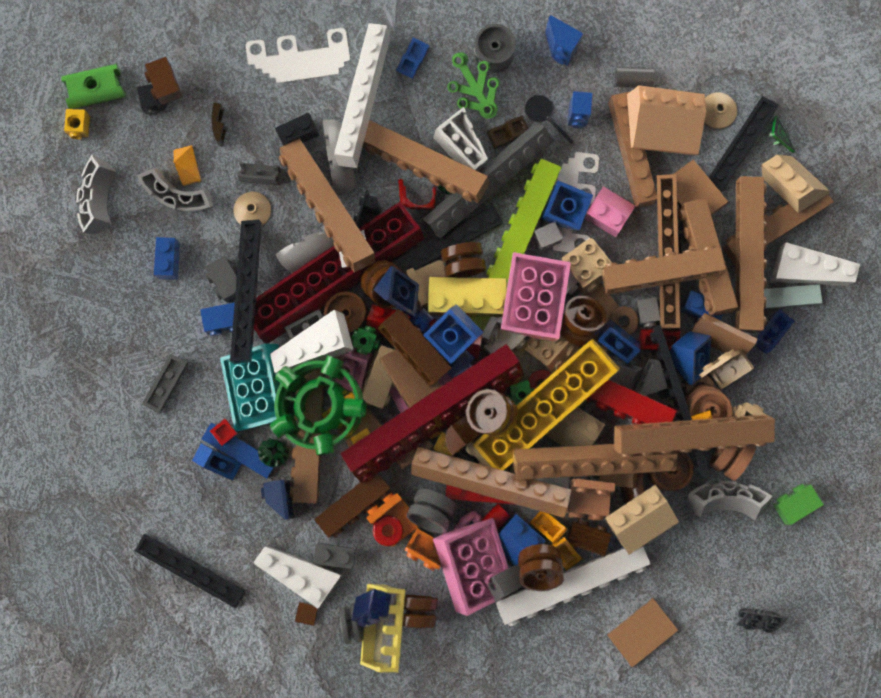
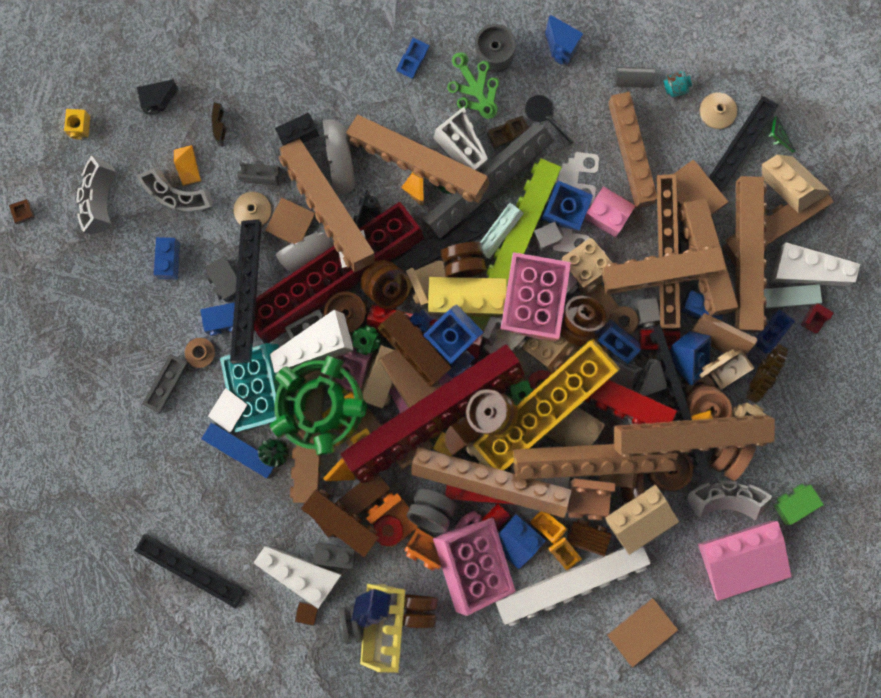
(21, 211): none -> reddish brown plate
(80, 83): bright green piece -> none
(163, 81): reddish brown brick -> none
(207, 357): none -> medium nougat piece
(216, 462): blue slope -> none
(223, 432): red plate -> none
(227, 410): none -> white sticker
(278, 497): dark blue slope -> none
(290, 222): none -> medium nougat tile
(297, 65): white piece -> none
(339, 472): none -> light orange slope
(340, 523): none -> reddish brown brick
(362, 96): white brick -> none
(399, 291): dark blue slope -> none
(409, 205): red helmet -> none
(414, 187): none -> light orange slope
(500, 229): none -> light aqua tile
(505, 583): dark grey hinge -> none
(540, 567): reddish brown wheel -> none
(579, 109): blue brick -> none
(666, 120): light nougat slope -> none
(677, 84): none -> teal head
(746, 559): none -> bright pink slope
(765, 620): black hinge -> none
(767, 373): none -> dark brown gear
(816, 318): none -> dark red panel

